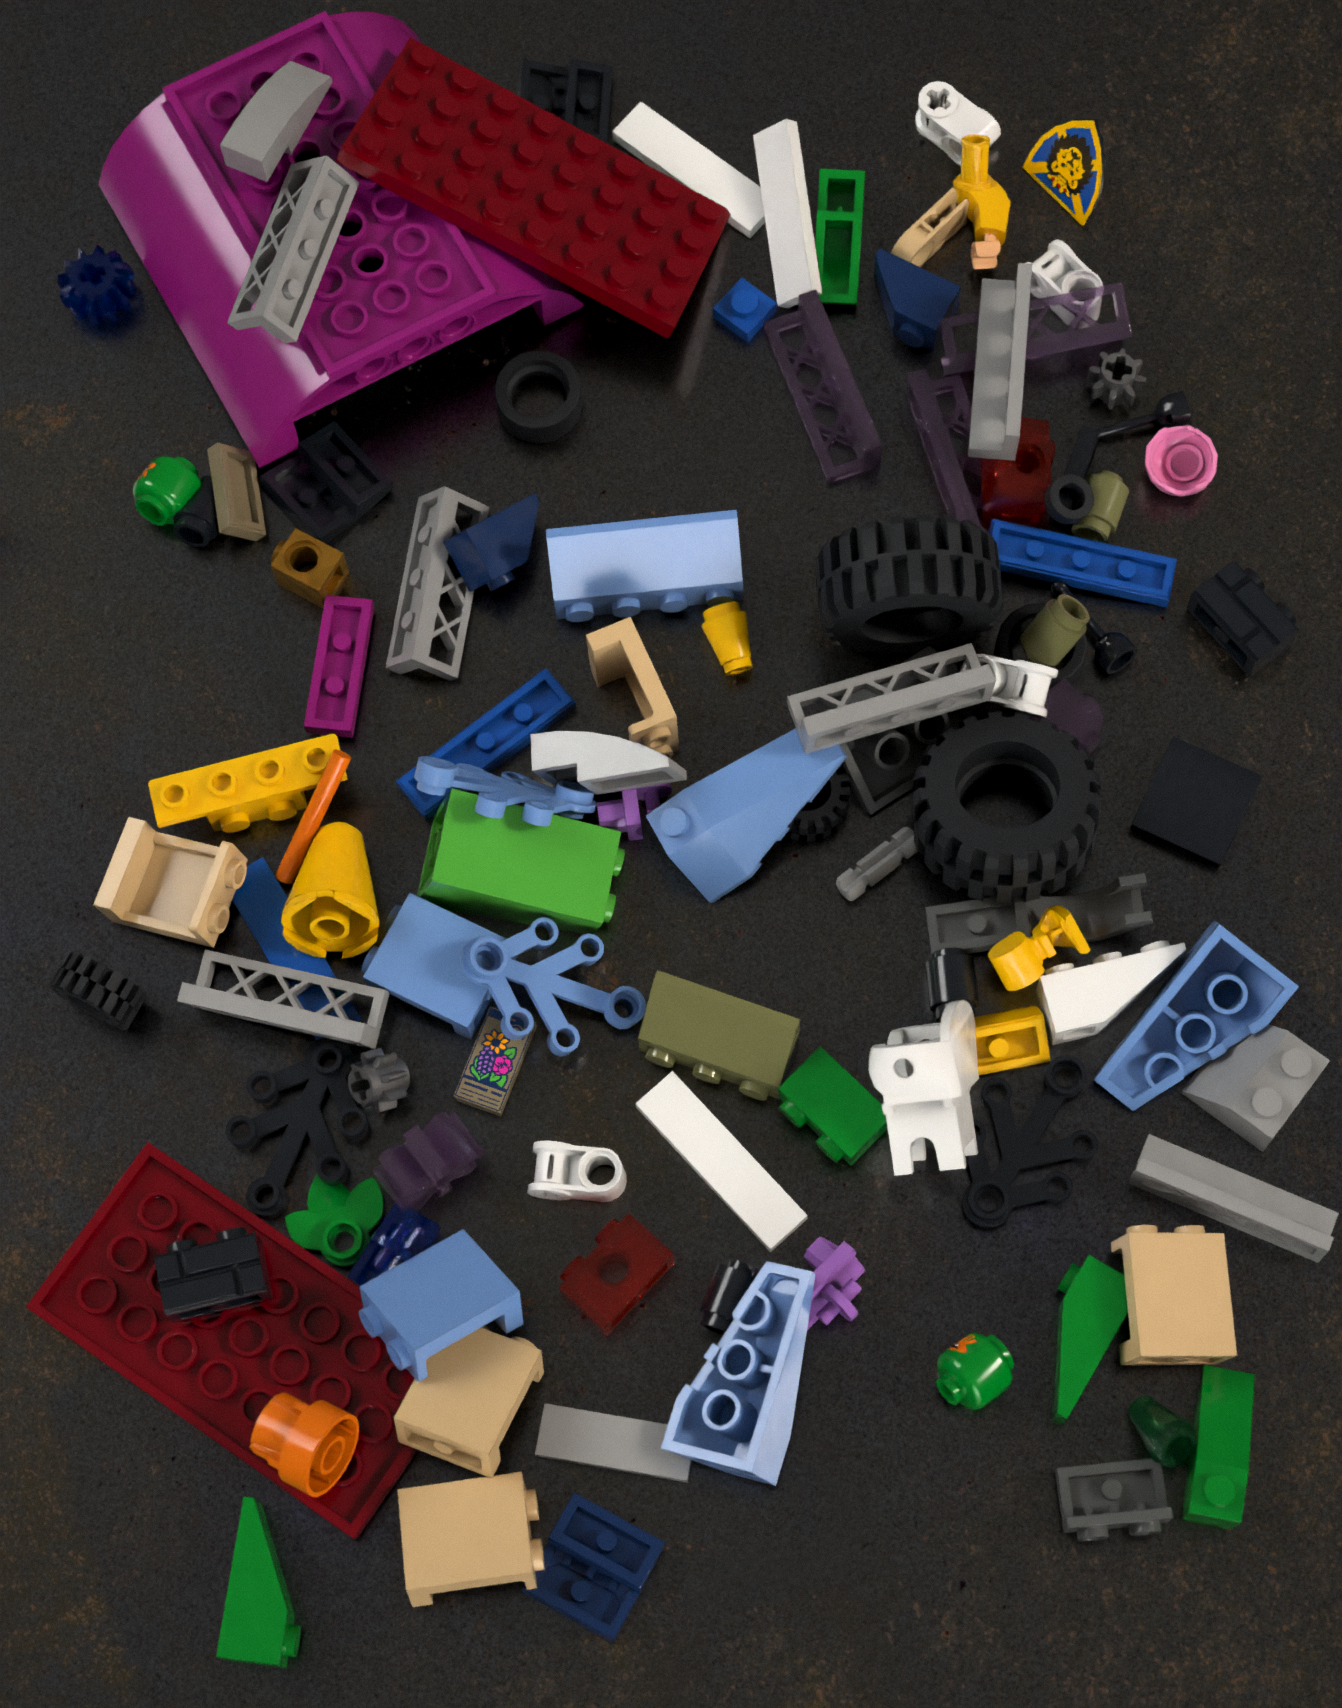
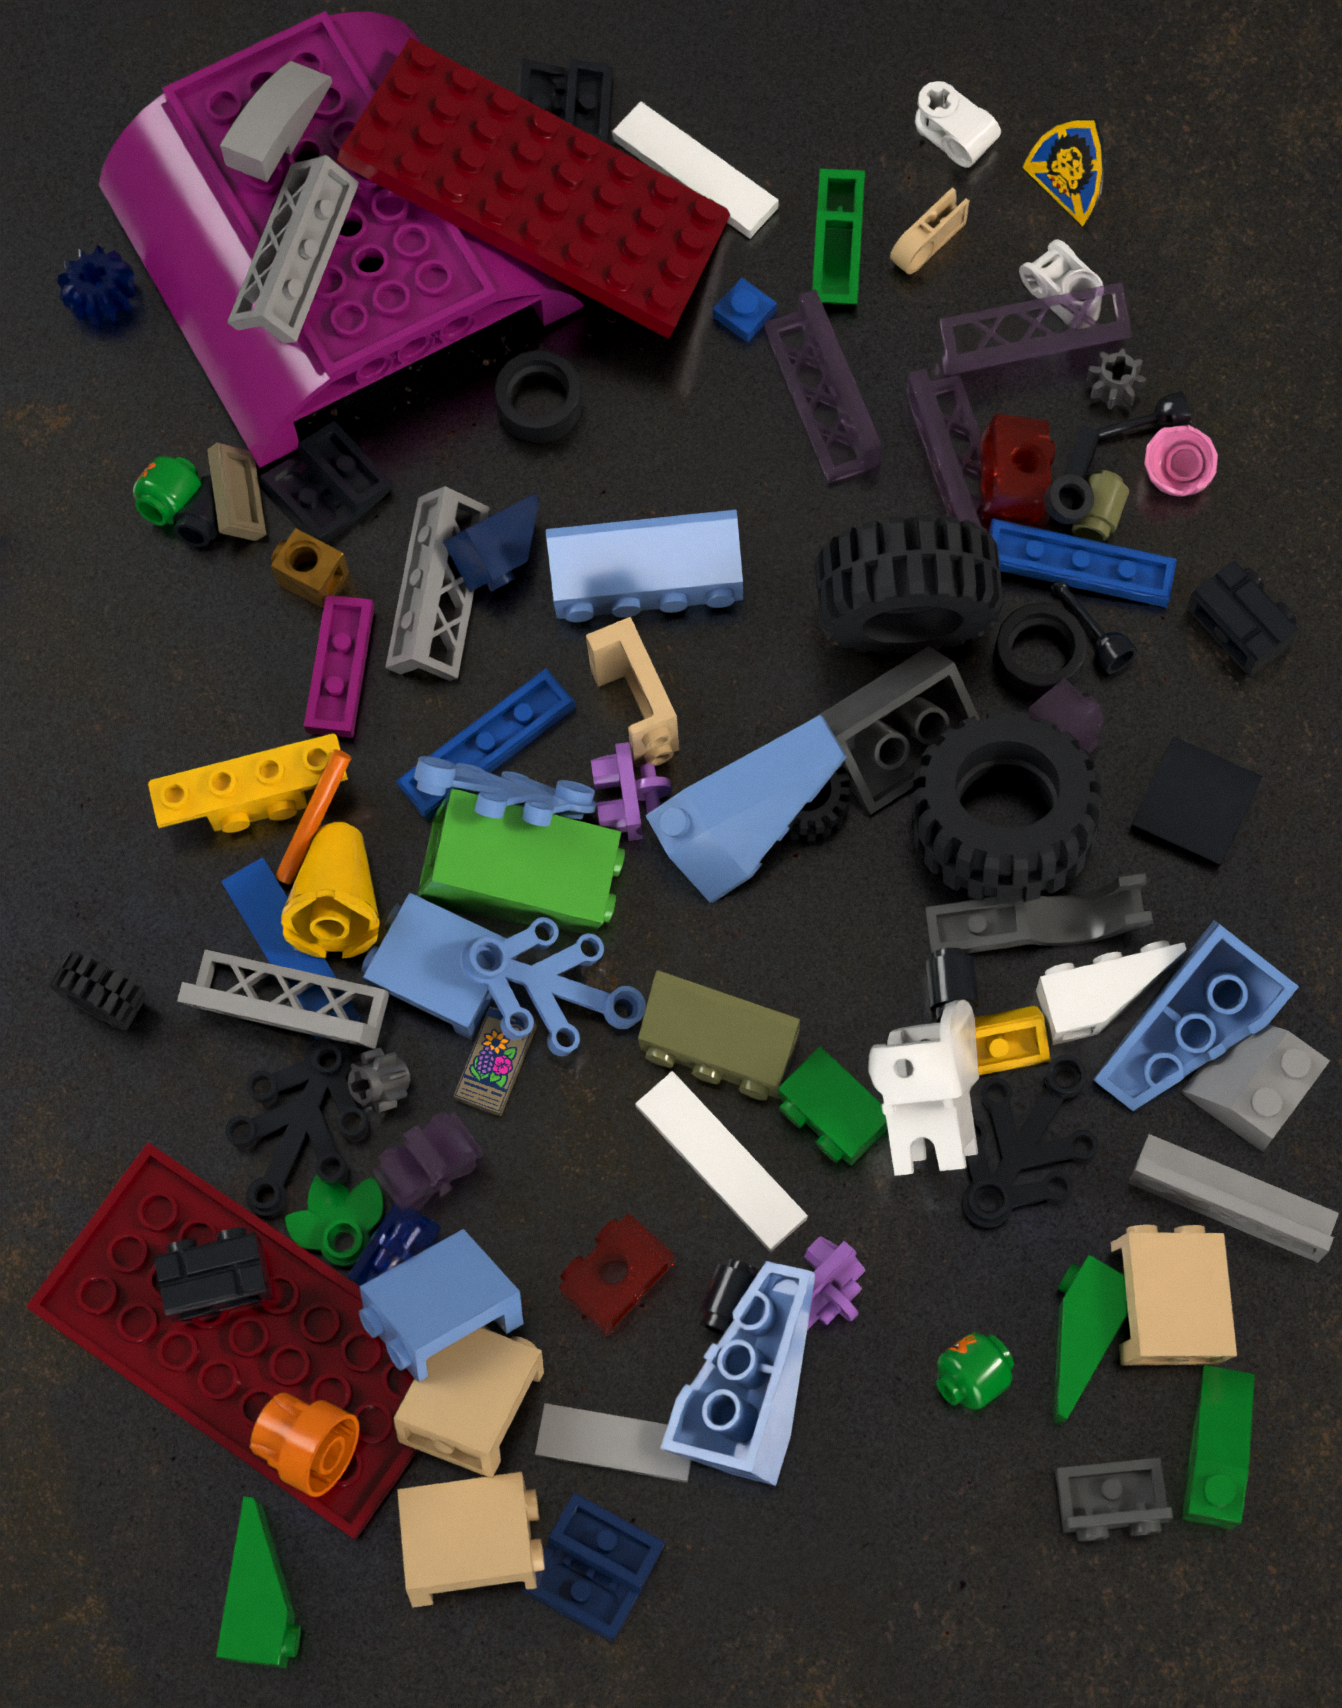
(171, 884): tan panel -> none
(572, 1171): white piece -> none
(600, 761): slope -> none
(729, 636): yellow cone -> none
(787, 212): white tile -> none
(877, 864): light grey axle -> none
(890, 707): light grey fence -> none
(914, 299): dark blue slope -> none
(987, 201): yellow arm -> none
(1000, 366): light grey fence -> none
(1019, 683): white piece -> none
(1021, 958): yellow leg -> none
(1055, 630): olive brick -> none
(1163, 1432): clear green cone -> none

